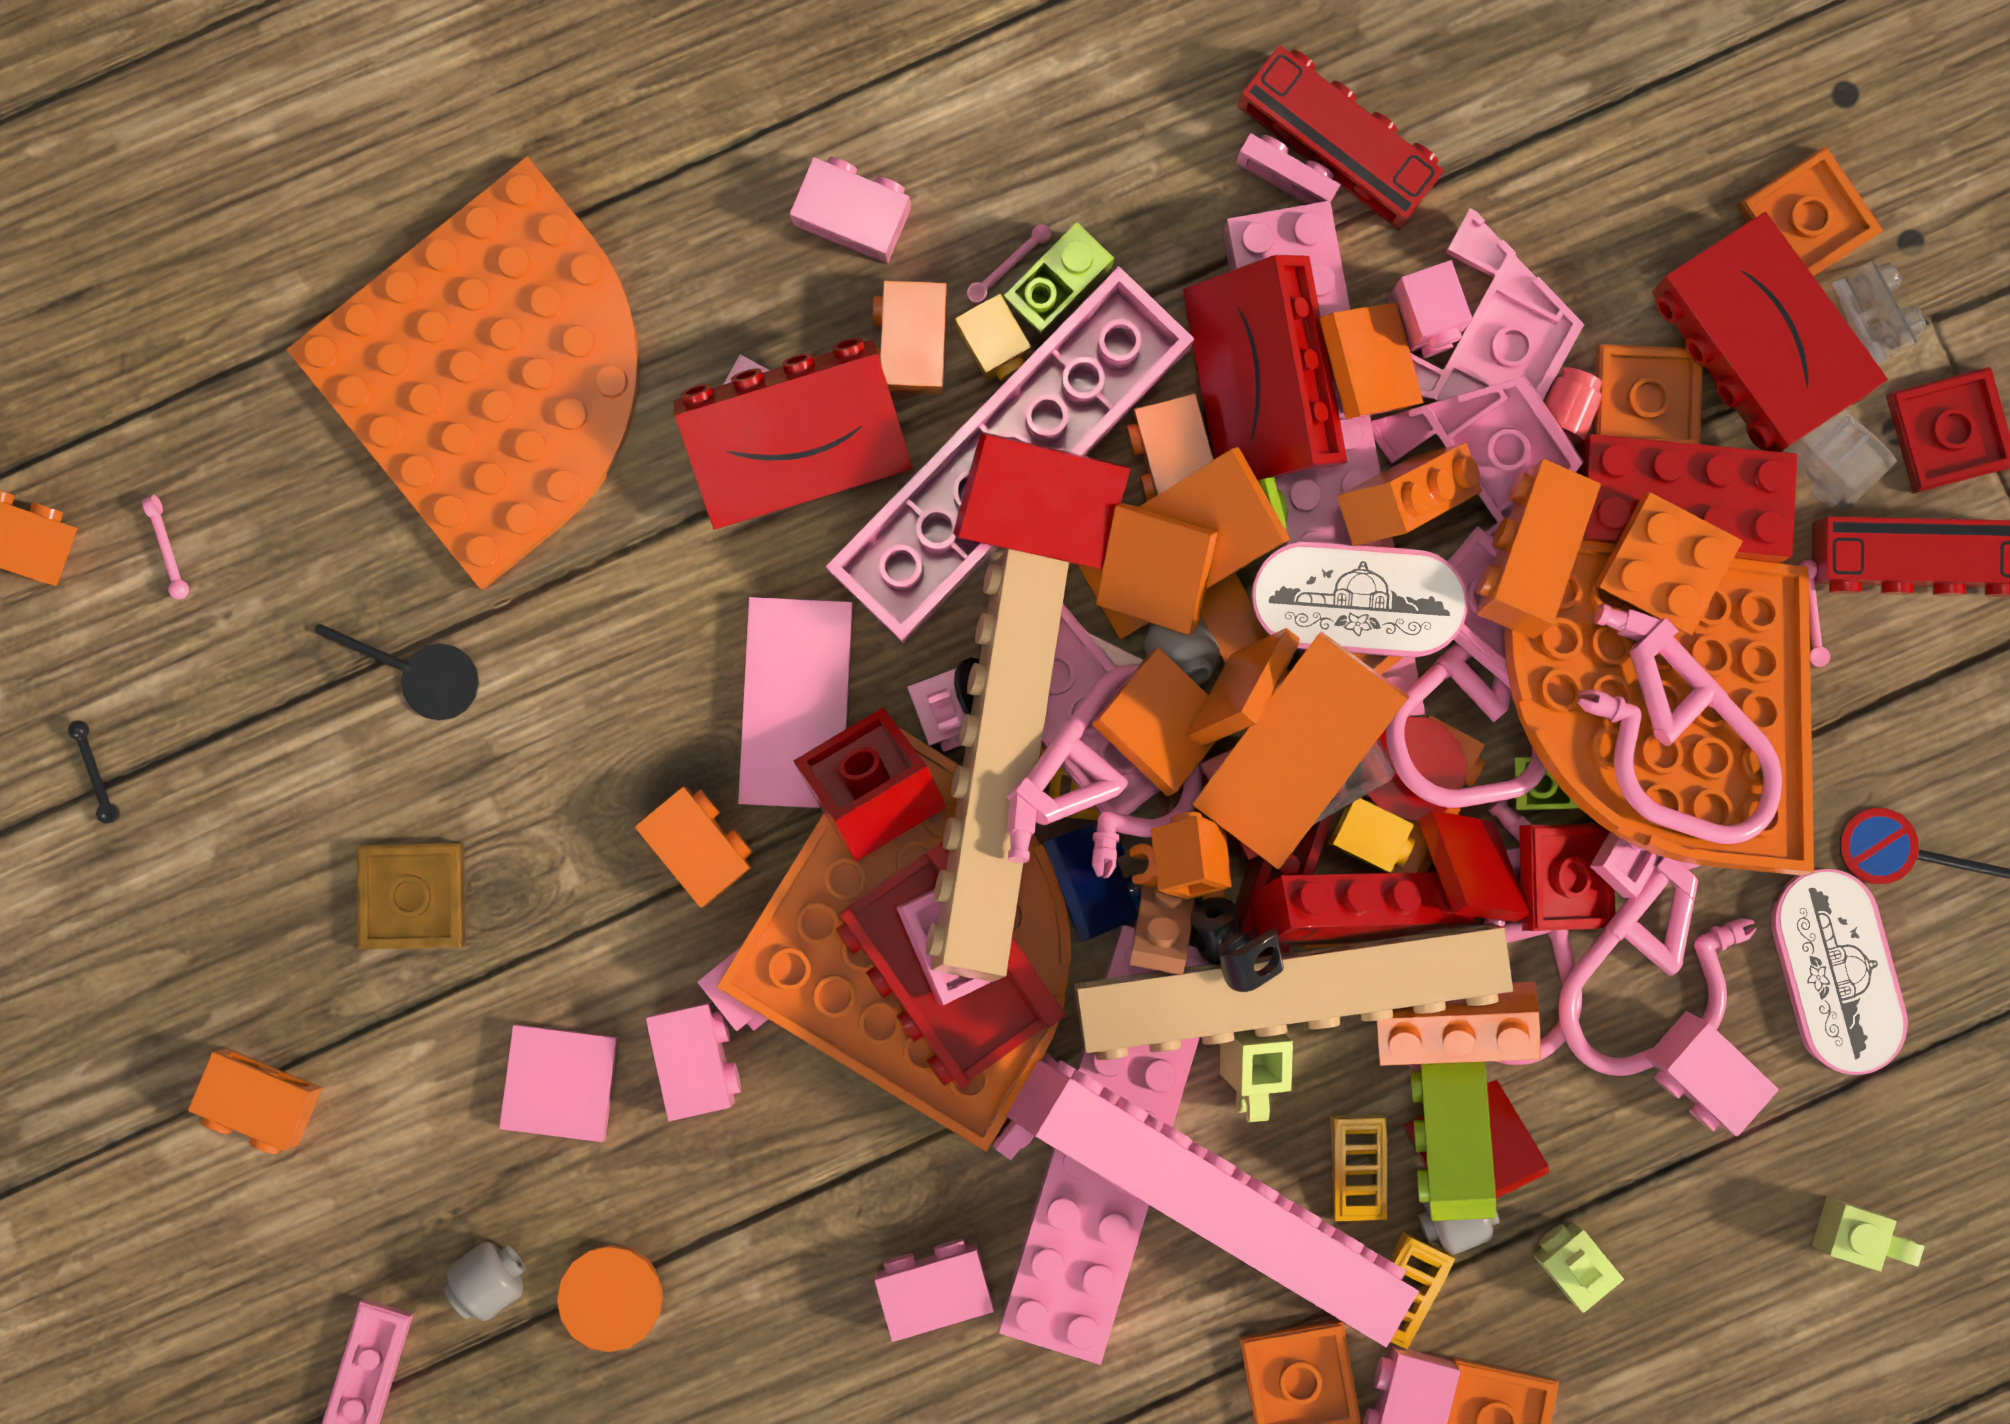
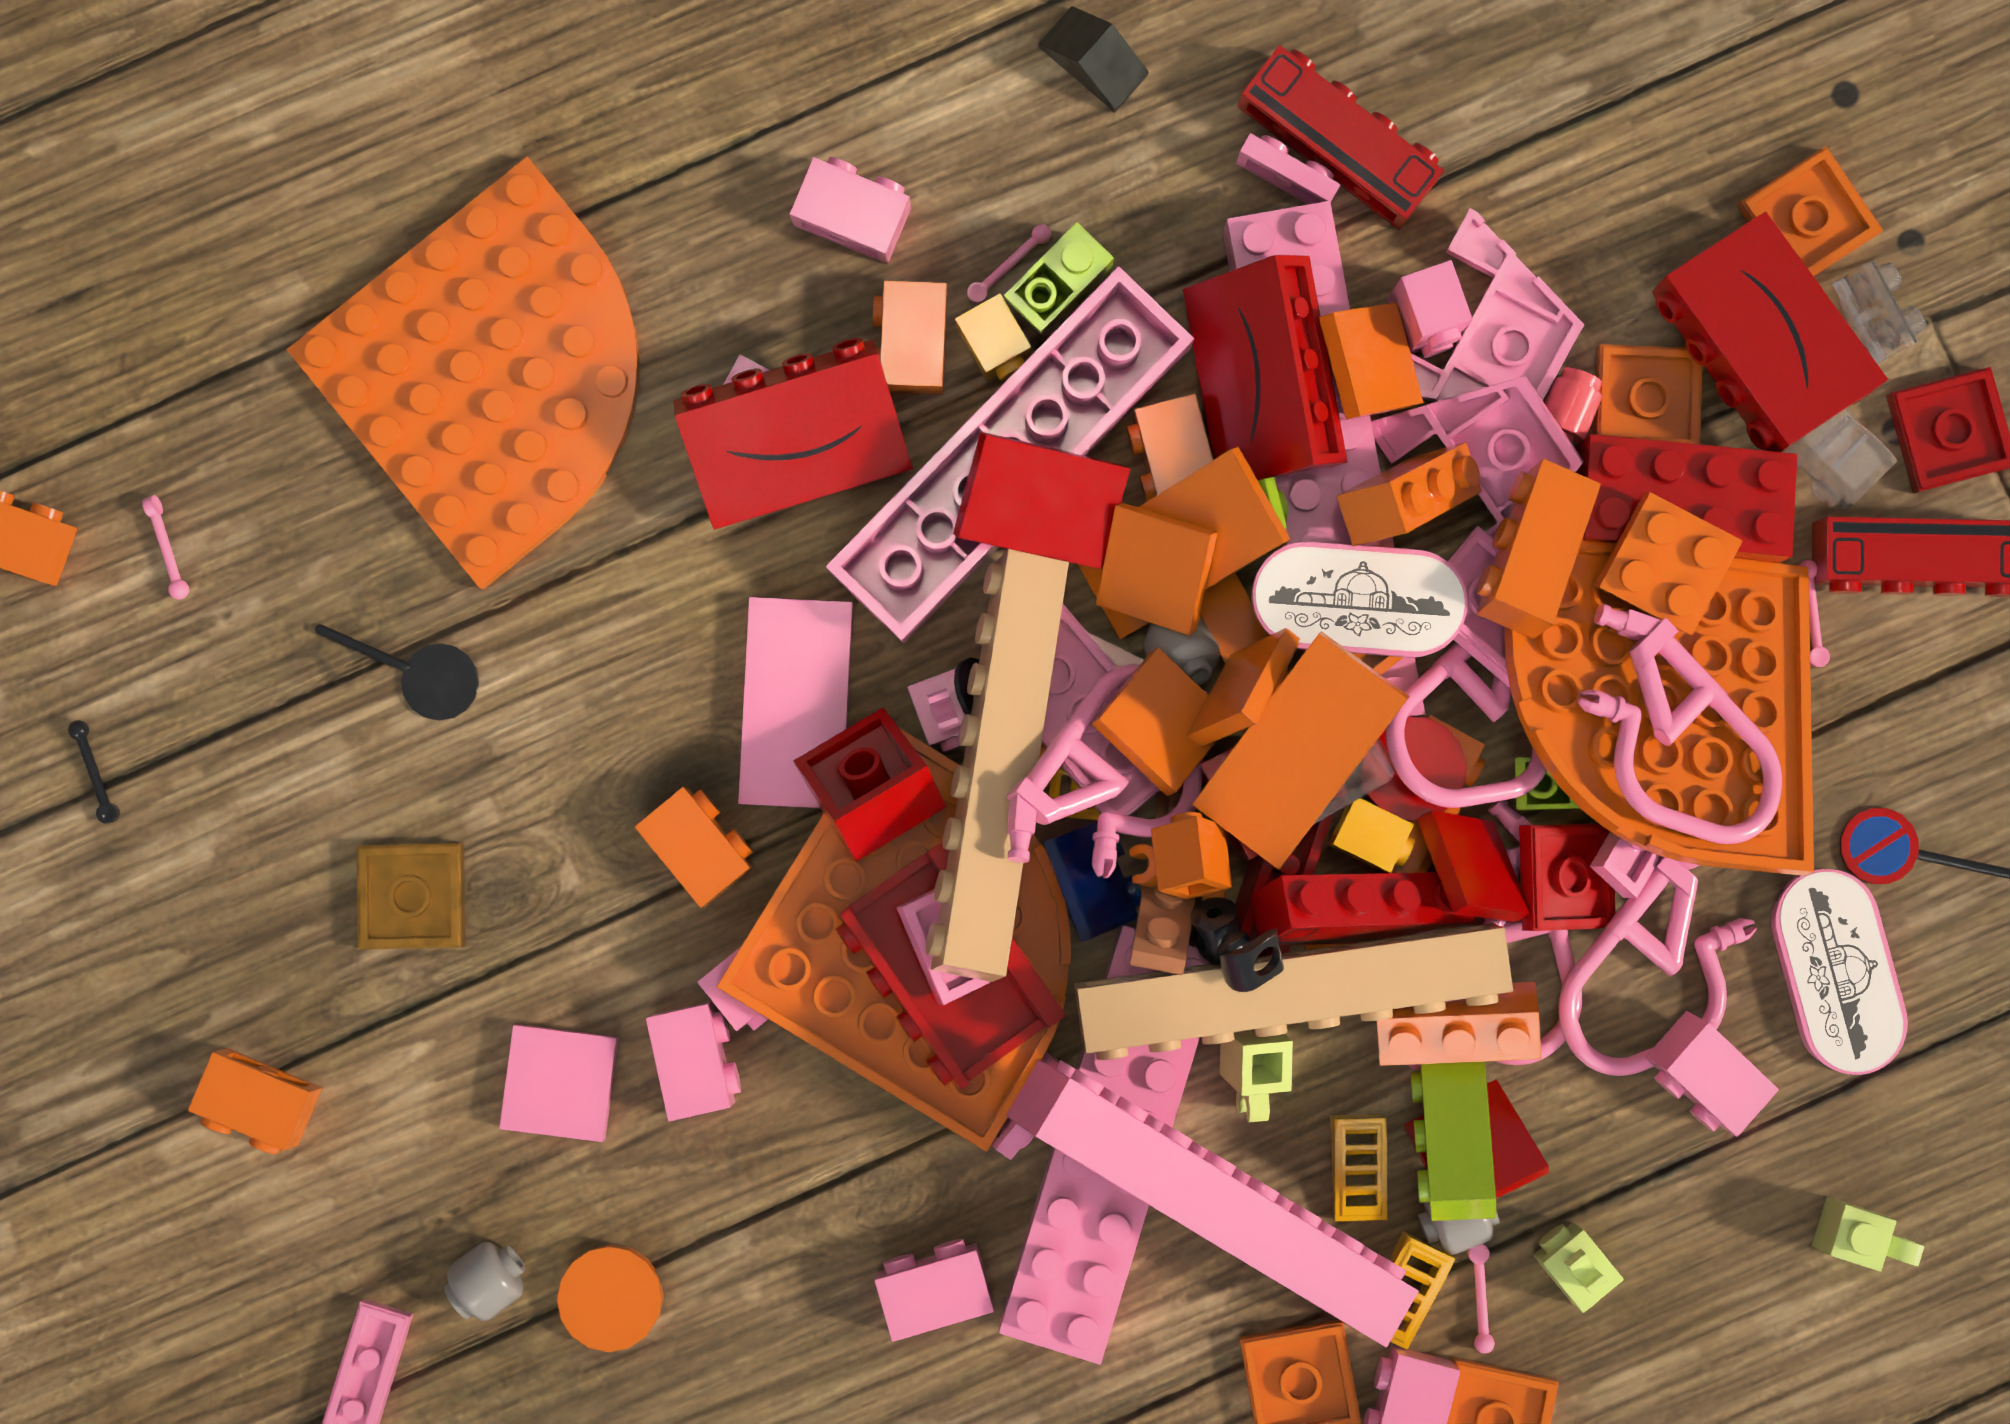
(1095, 56): none -> pearl dark grey slope
(1484, 1341): none -> bright pink hinge

